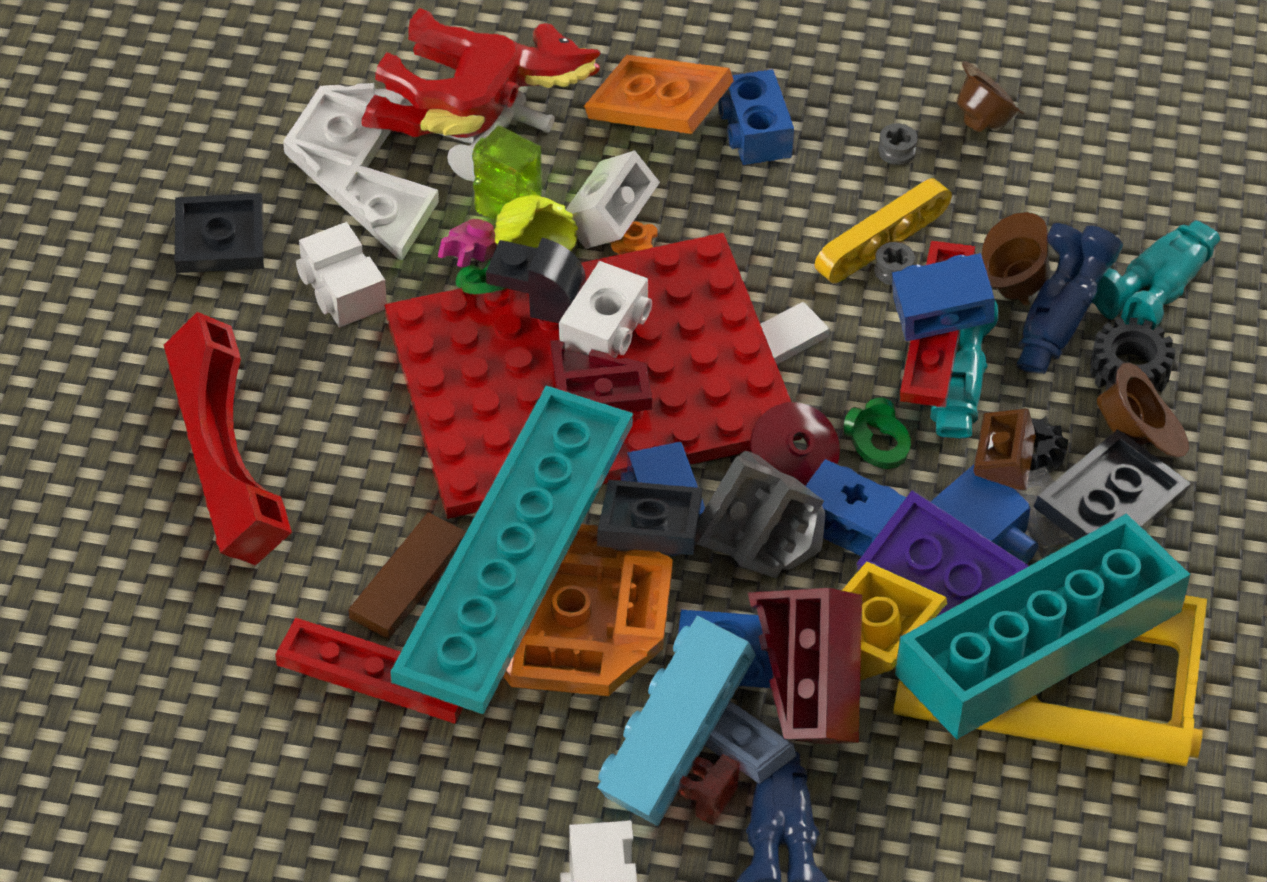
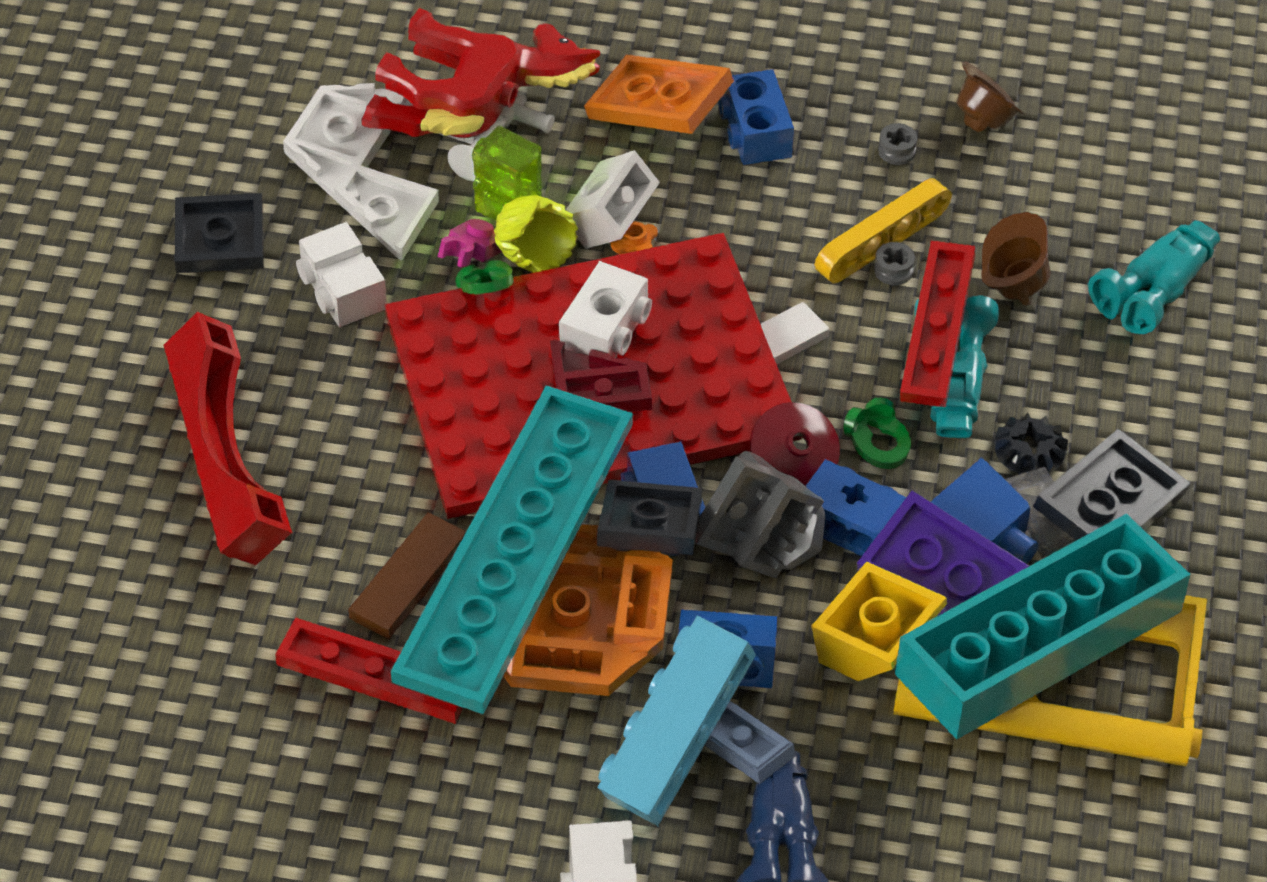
(547, 273): black brick -> none
(715, 789): clear red tile -> none
(814, 661): dark red wedge -> none
(943, 296): blue brick -> none
(1006, 448): reddish brown slope -> none
(1067, 293): dark blue piece -> none
(1132, 340): black tyre -> none
(1141, 413): reddish brown piece -> none

